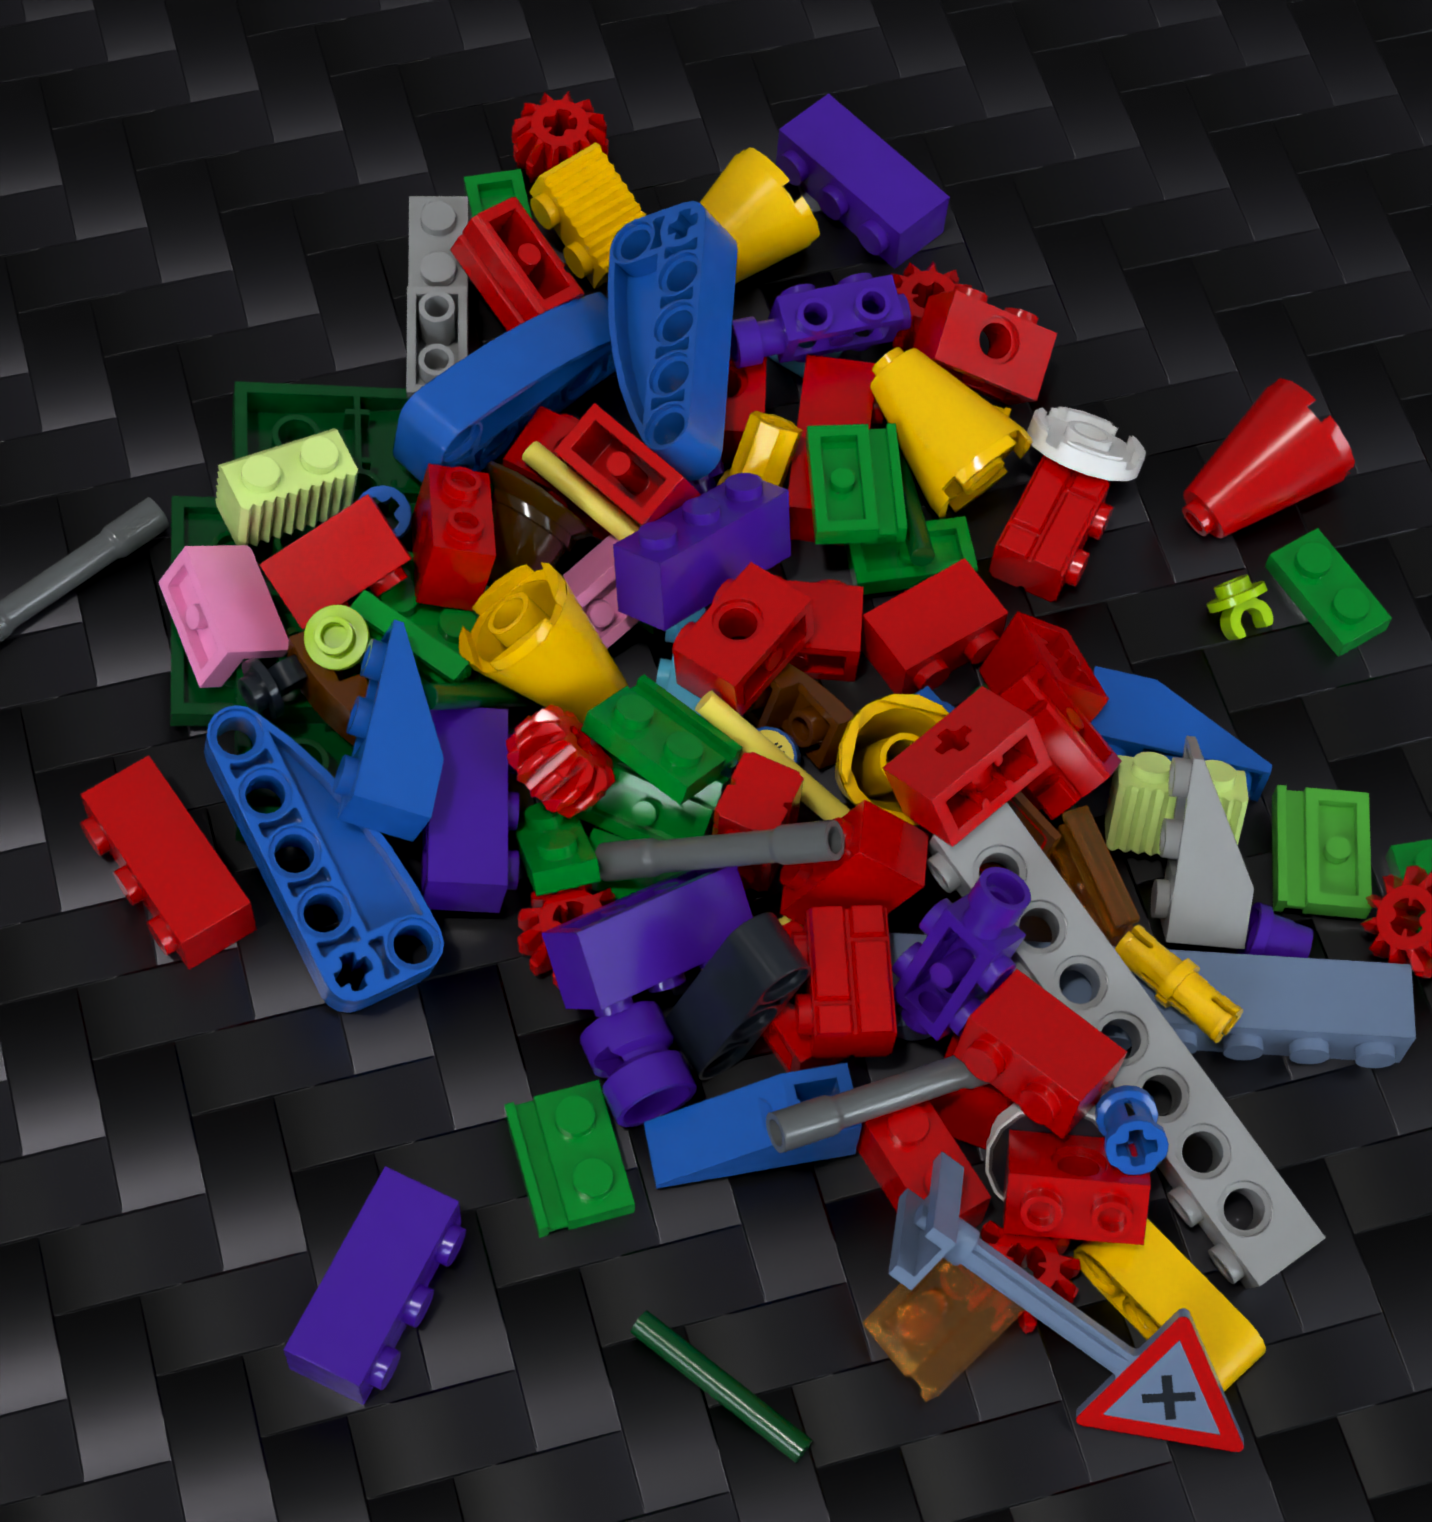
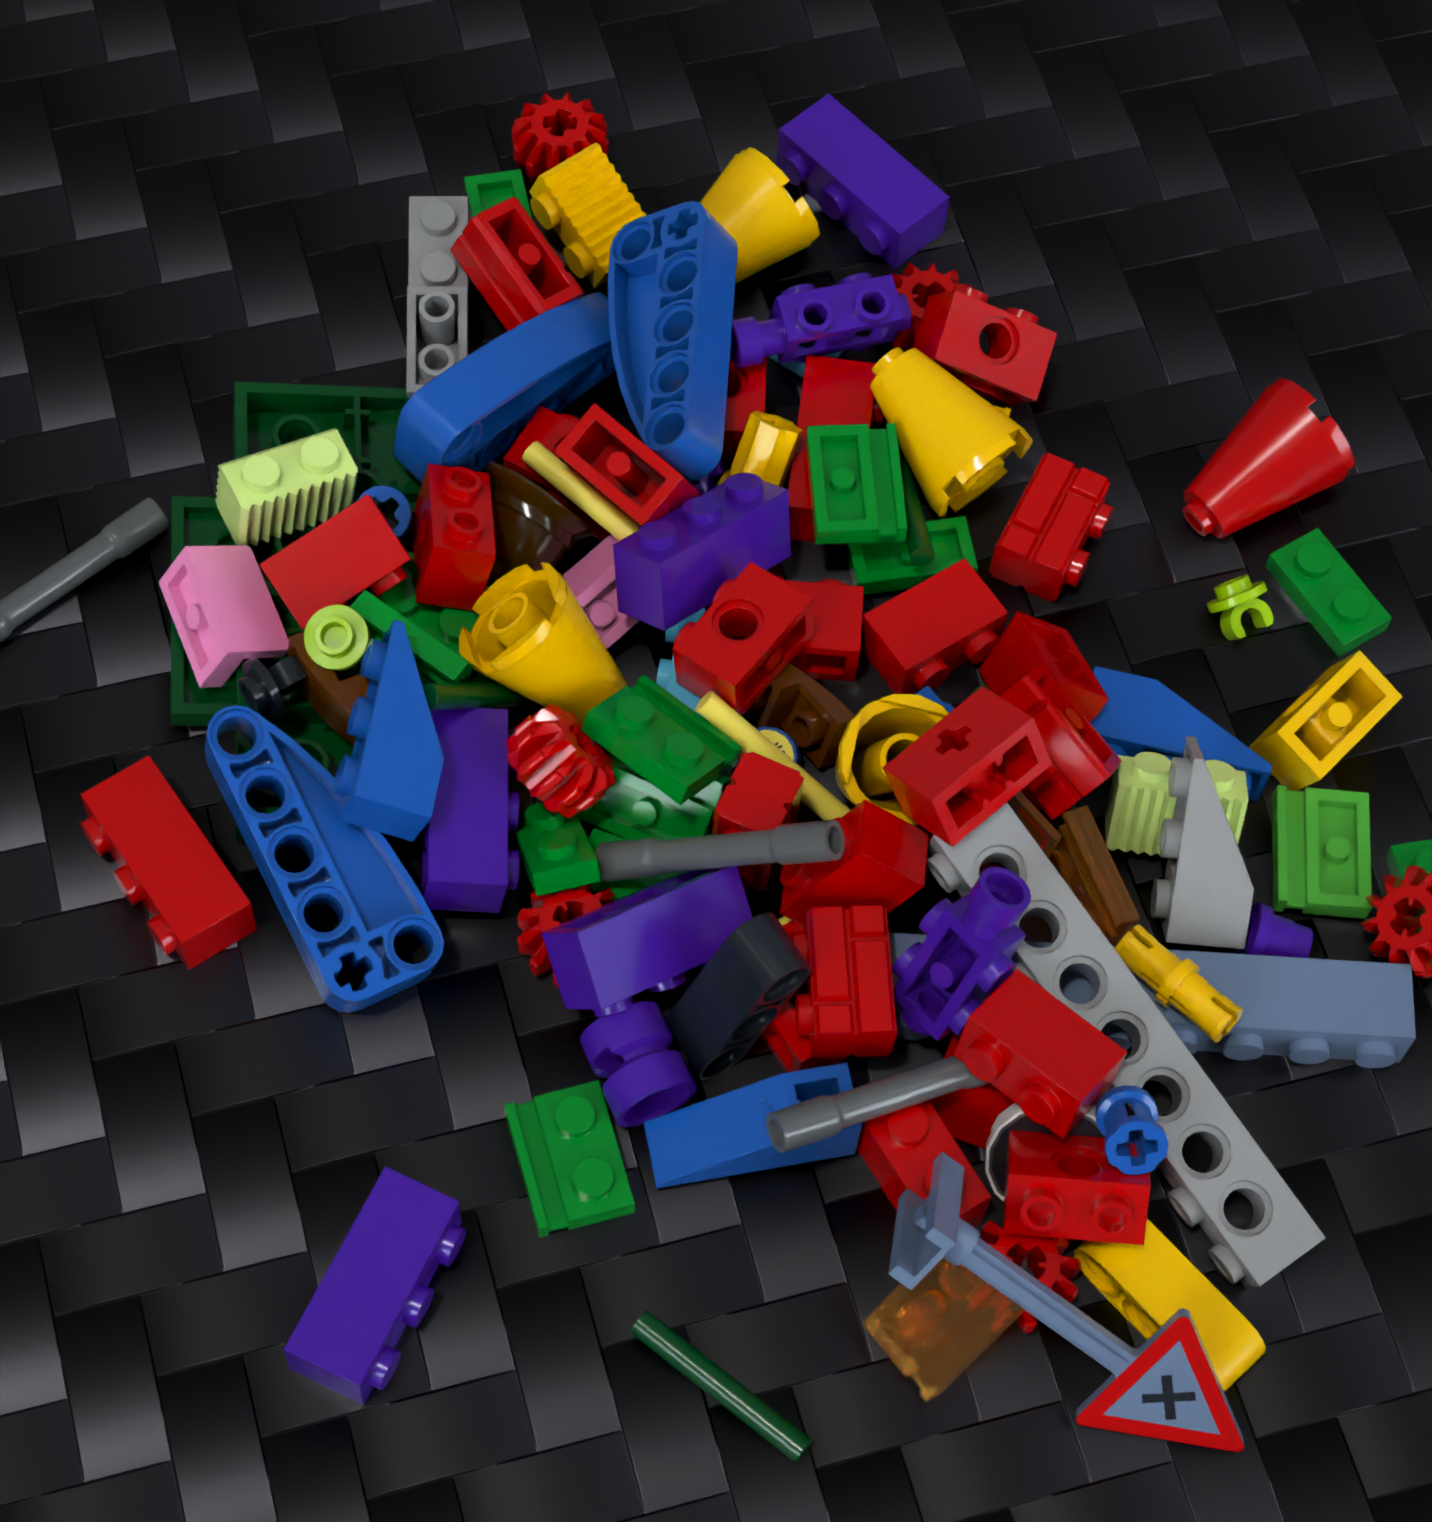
(1085, 444): white tile -> none
(1326, 721): none -> yellow brick

